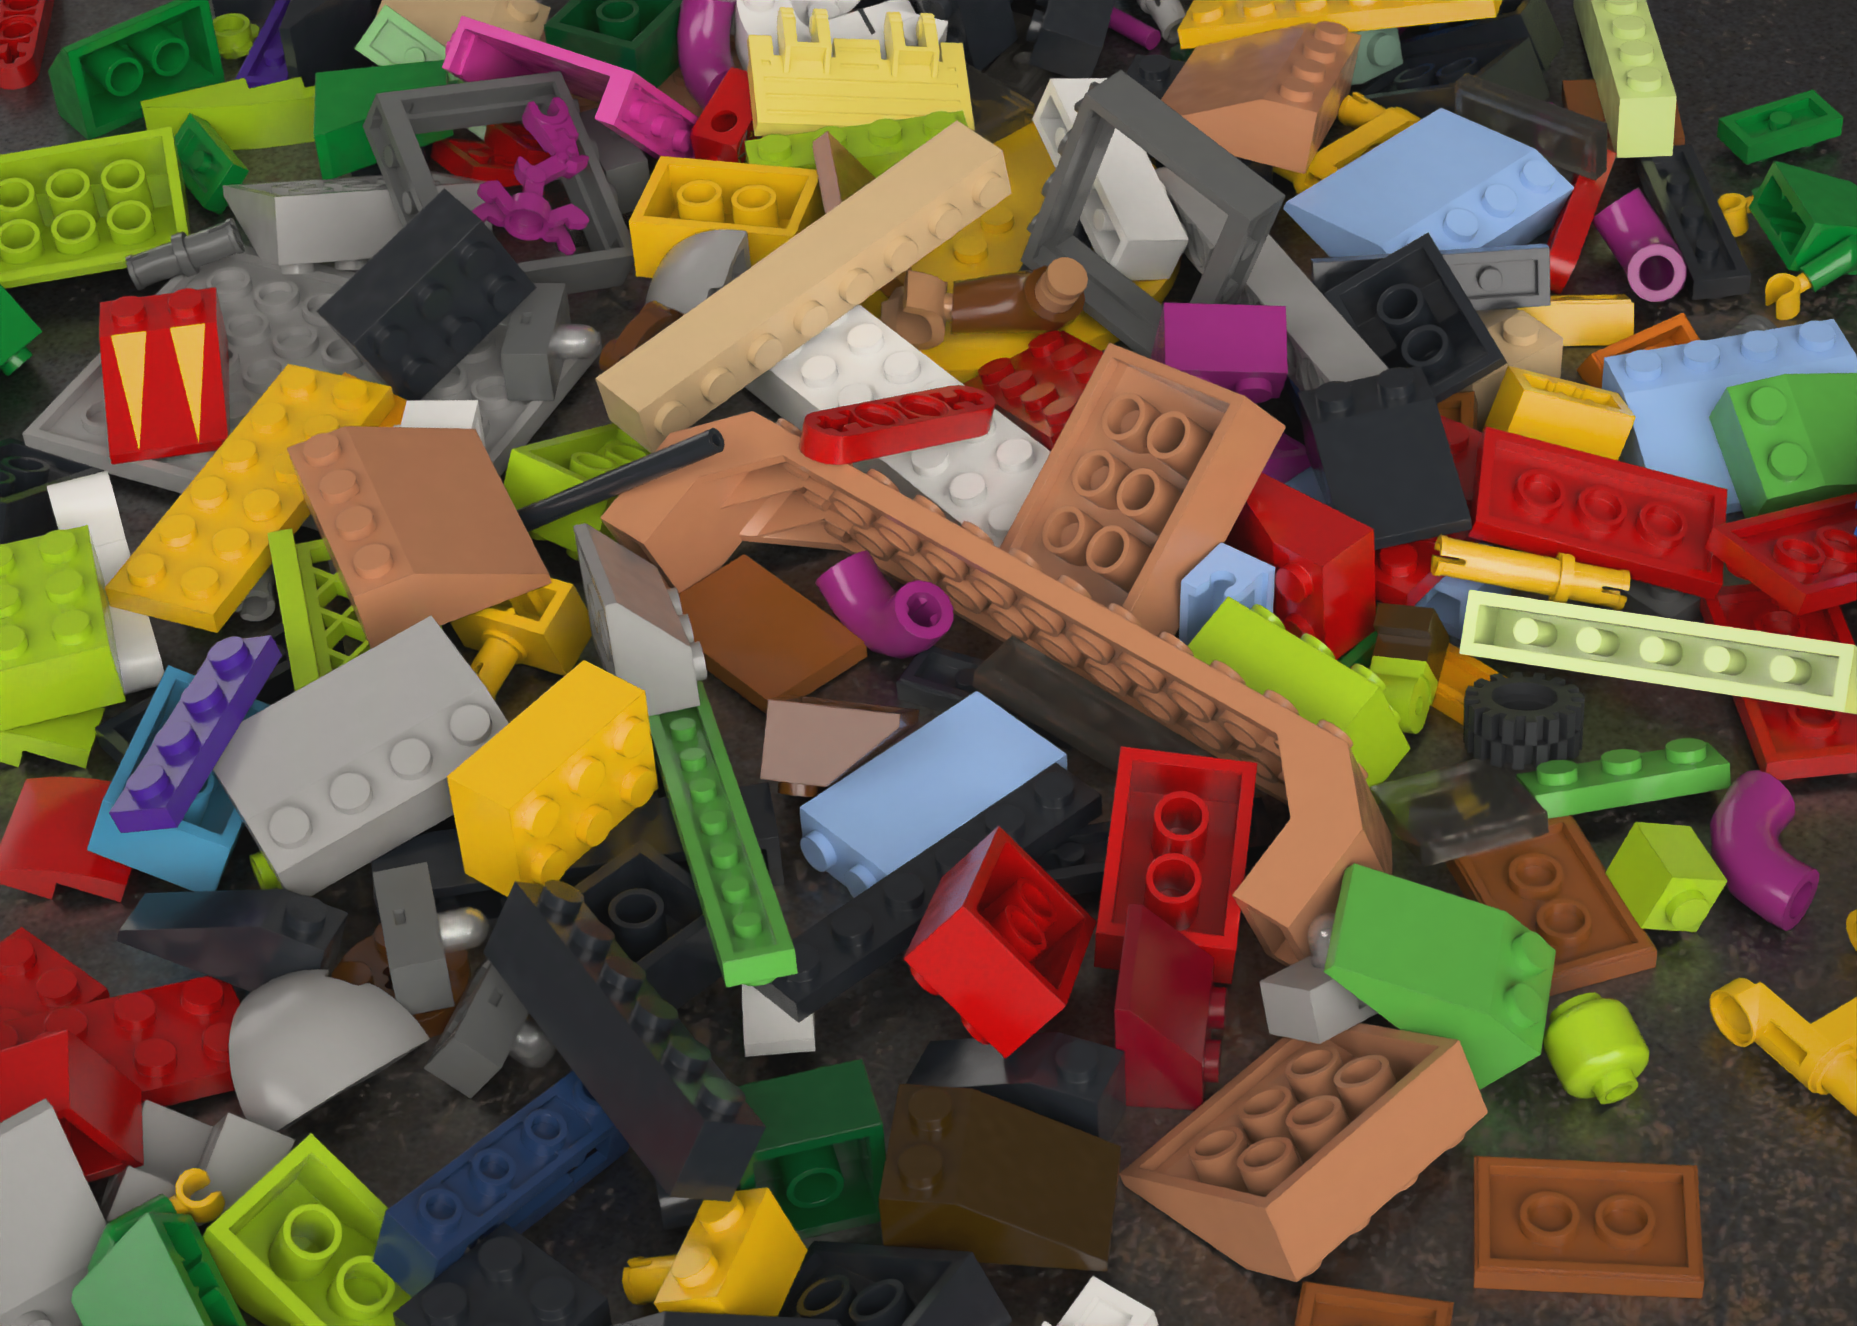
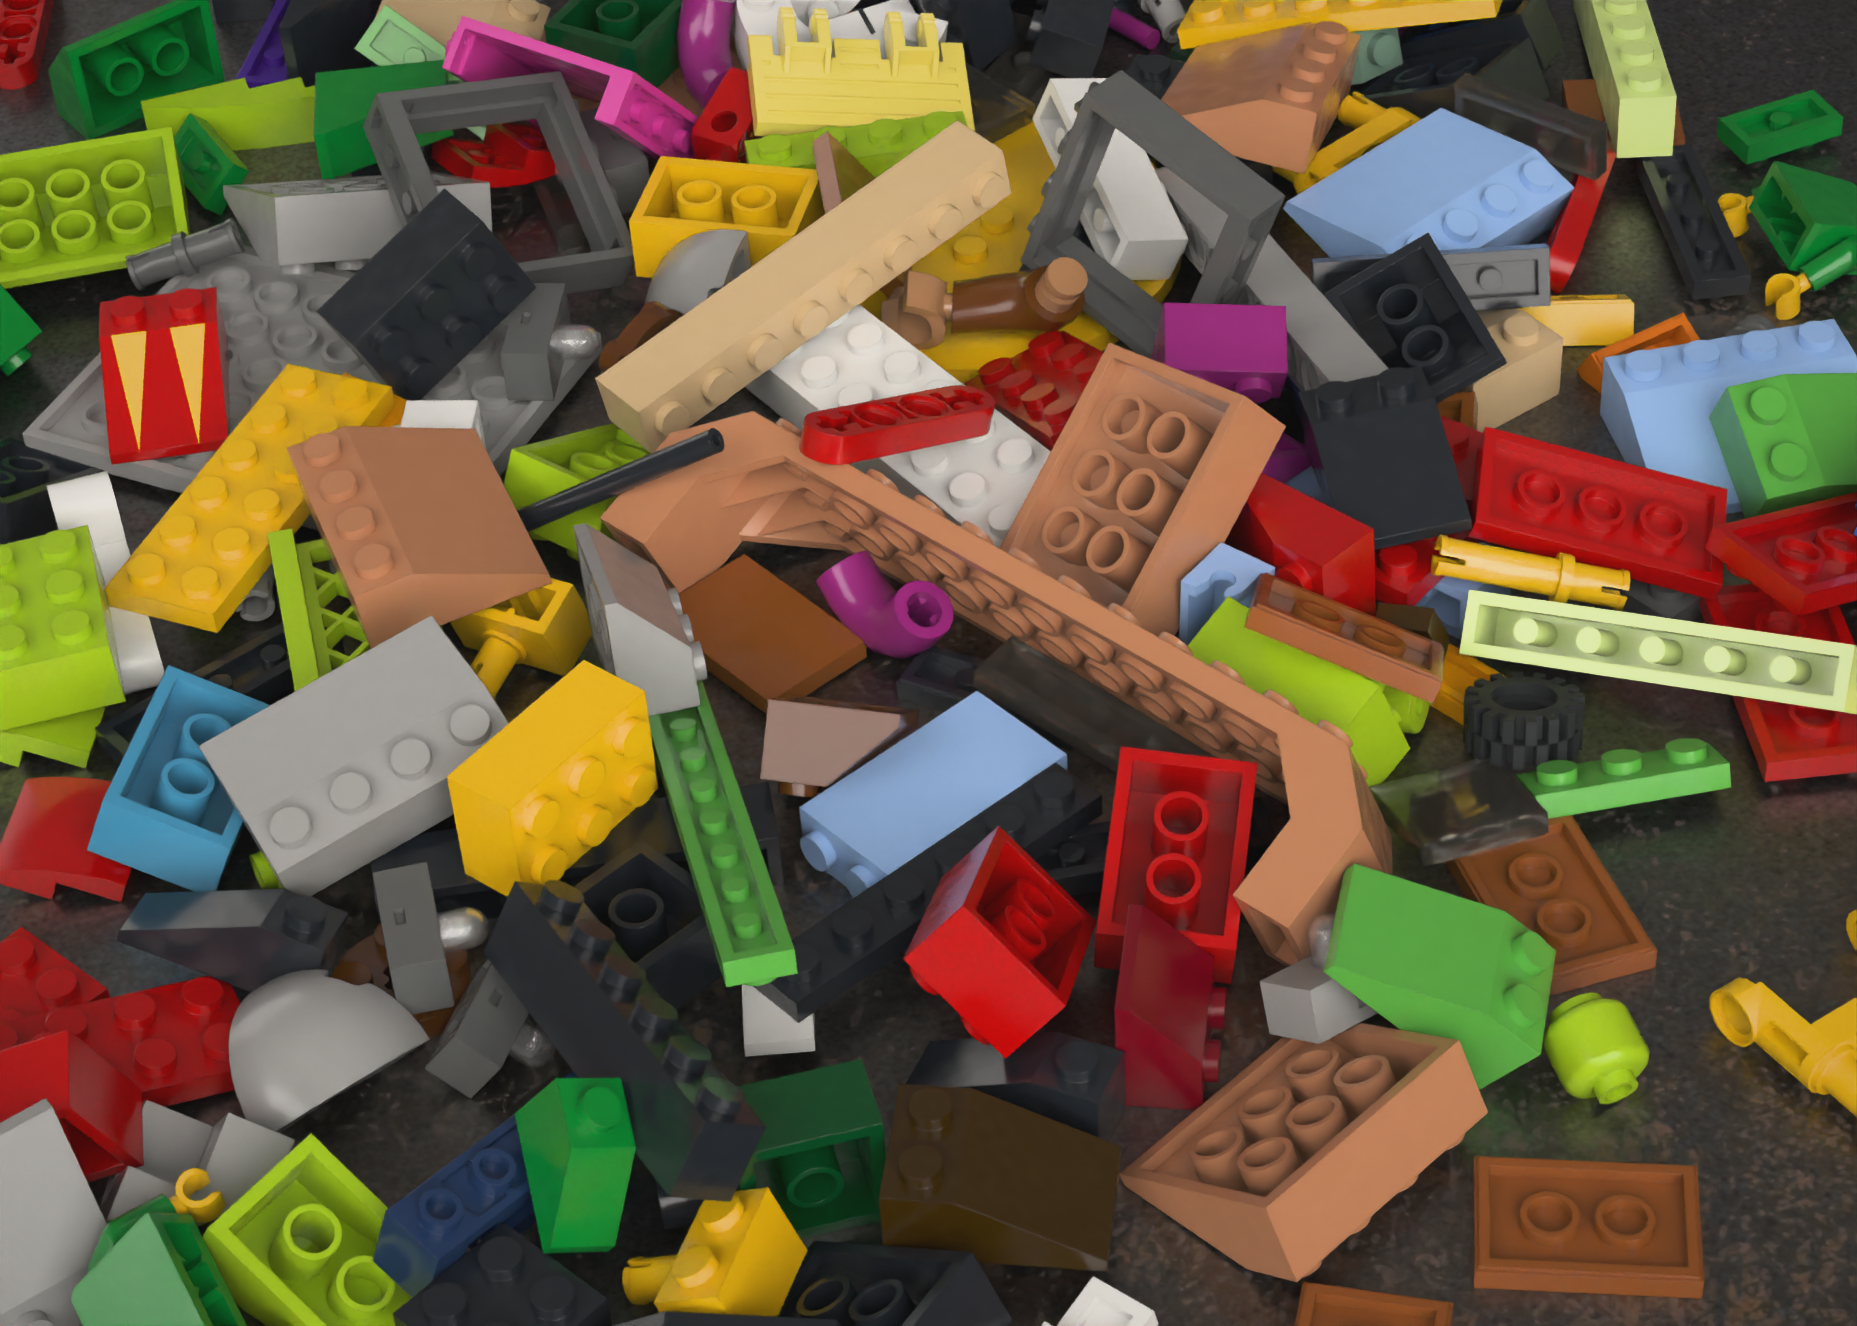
(195, 734): dark purple plate -> none
(234, 35): lime plate -> none
(528, 213): magenta piece -> none
(577, 1162): none -> green slope
(1346, 637): none -> dark orange tile
(1561, 413): yellow brick -> none
(1642, 247): magenta cylinder -> none
(1665, 877): lime brick -> none
(1749, 853): magenta cylinder -> none

